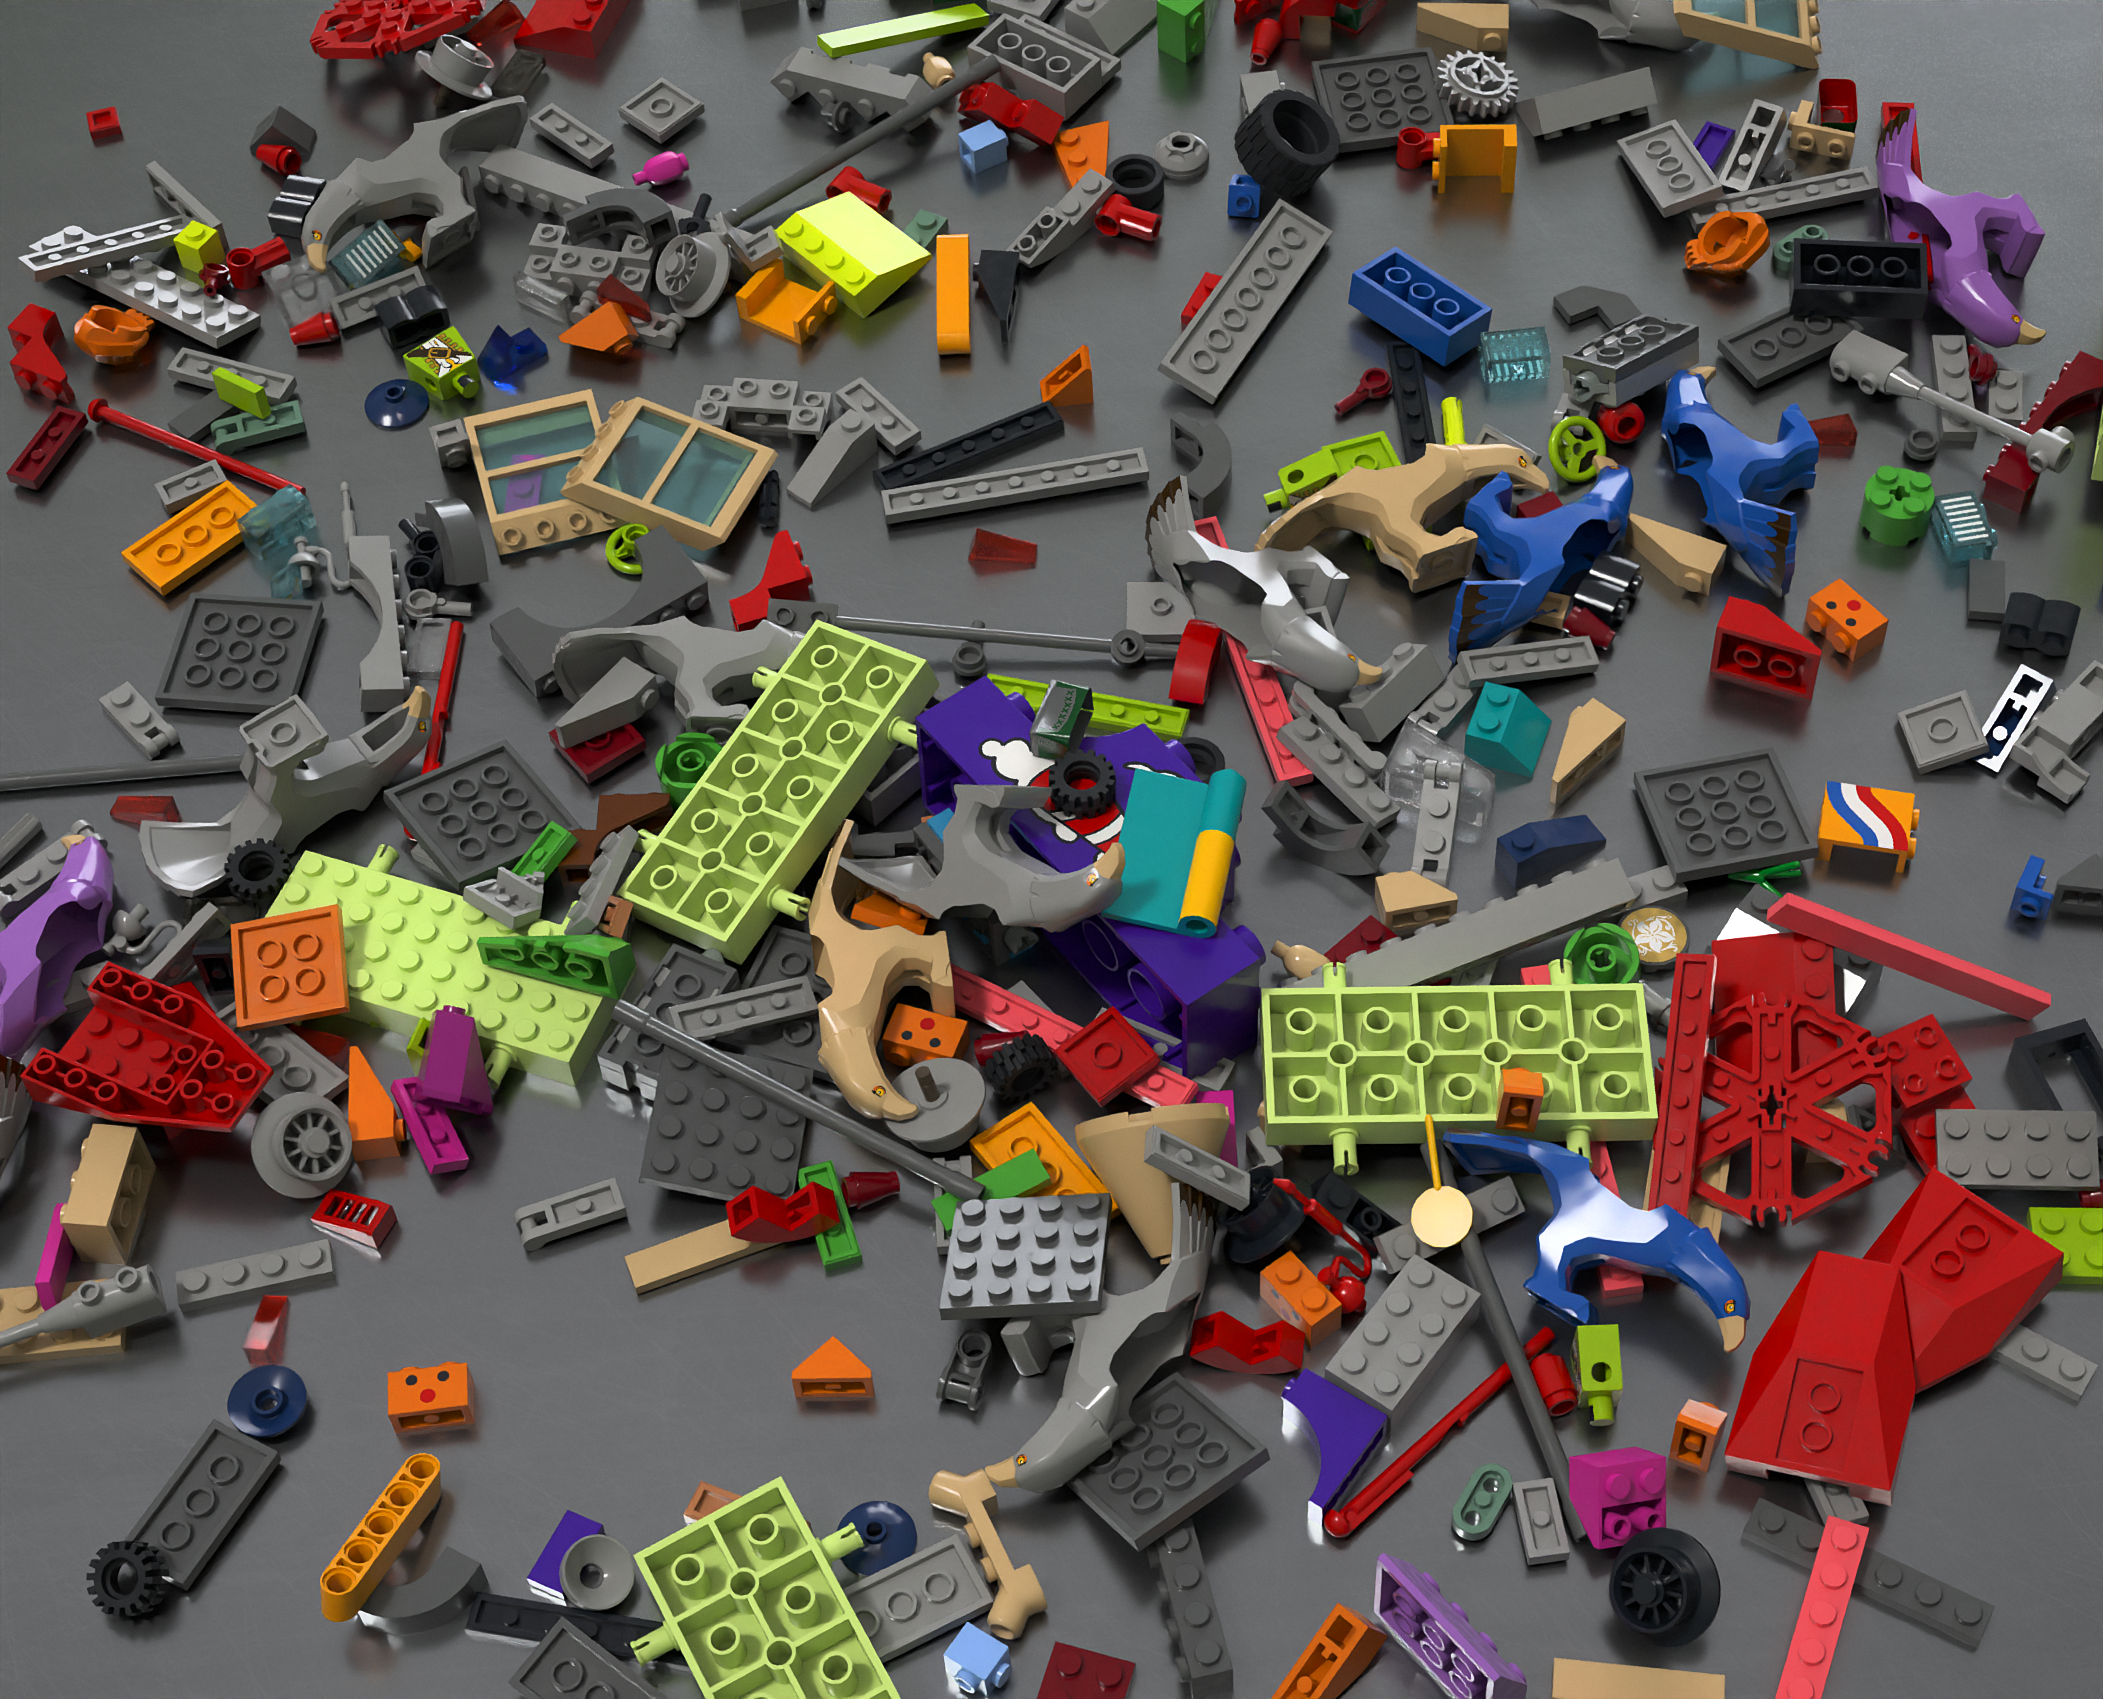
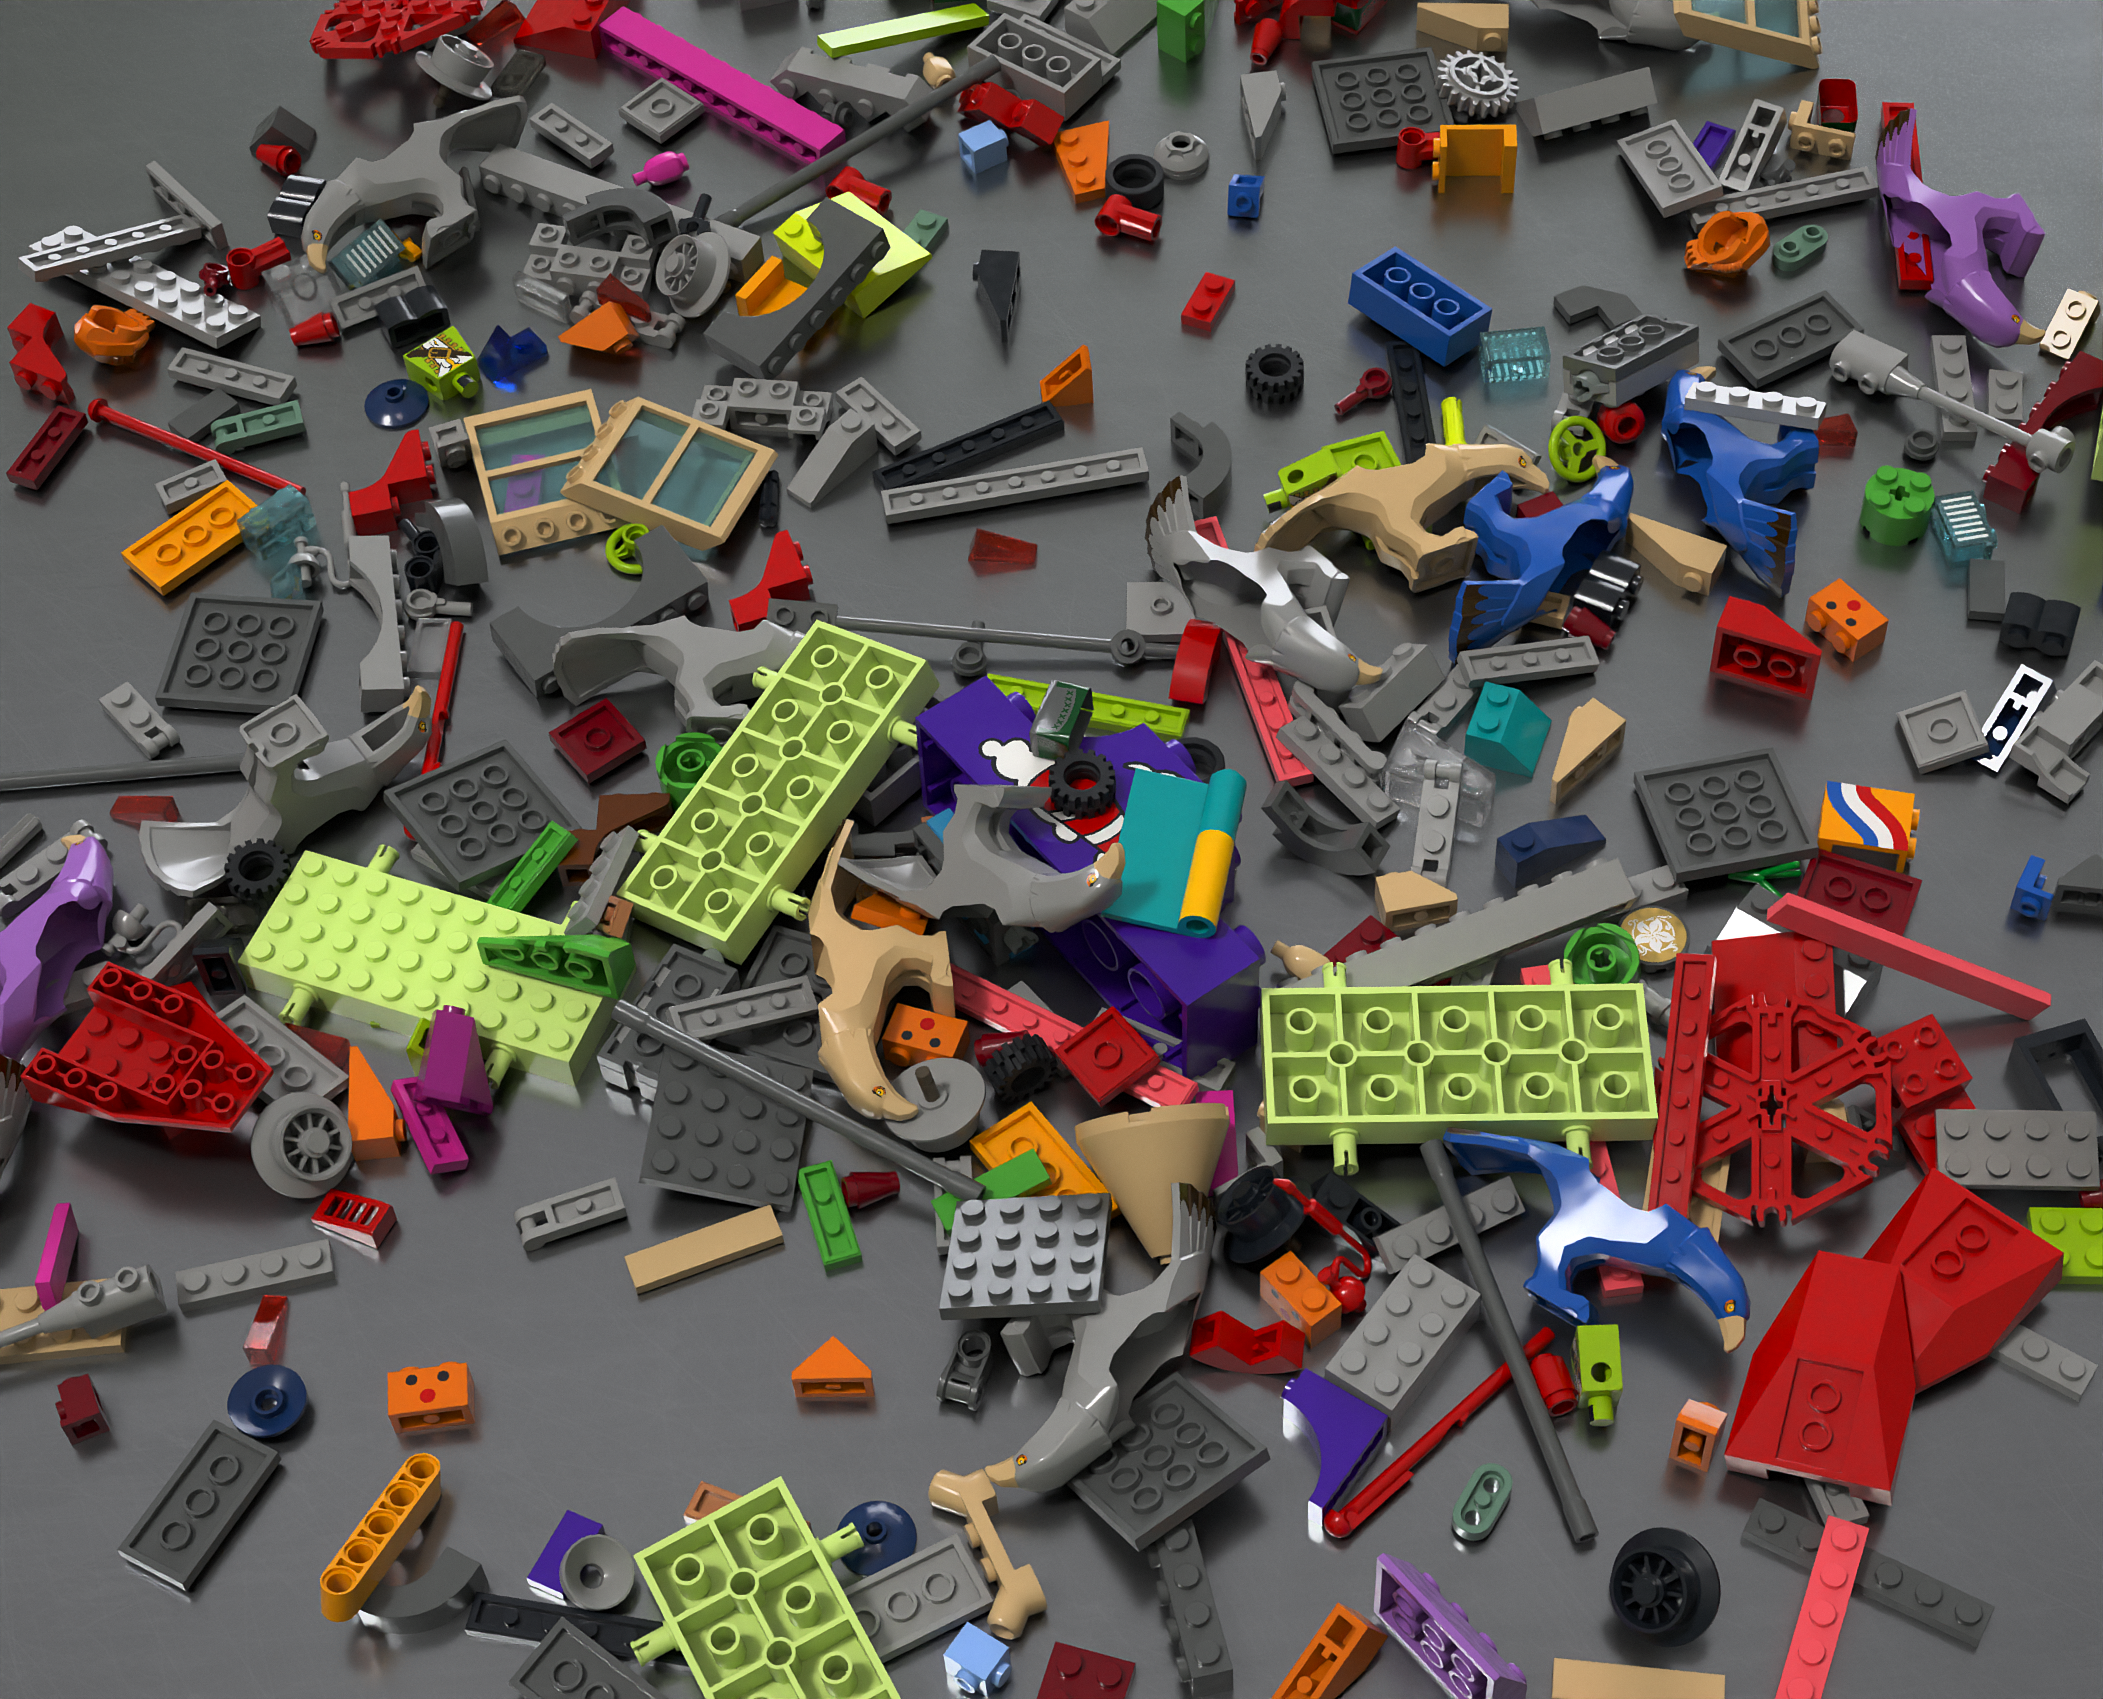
(80, 1409): none -> dark red brick
(104, 123): red tile -> none
(107, 1573): black tyre -> none
(108, 1194): tan brick -> none
(198, 245): neon yellow brick -> none
(241, 393): lime tile -> none
(289, 968): orange plate -> none
(404, 482): none -> red arch
(509, 898): light grey slope -> none
(611, 703): light grey slope -> none
(720, 86): none -> dark pink brick
(755, 250): light grey bracket -> none
(769, 341): none -> dark grey arch
(770, 1219): red brick -> none
(953, 294): light orange beam -> none
(1061, 226): light grey slope -> none
(1197, 1168): light grey tile -> none
(1245, 301): light grey plate -> none
(1272, 387): none -> black tyre
(1303, 126): black tyre -> none
(1442, 1213): yellow piece -> none
(1519, 1100): orange slope -> none
(1540, 1521): light grey plate -> none
(1618, 1493): dark pink slope -> none
(1755, 406): none -> light grey plate
(1858, 278): black brick -> none
(1861, 890): none -> dark red plate
(1981, 366): dark red plate -> none
(2070, 323): none -> bracket

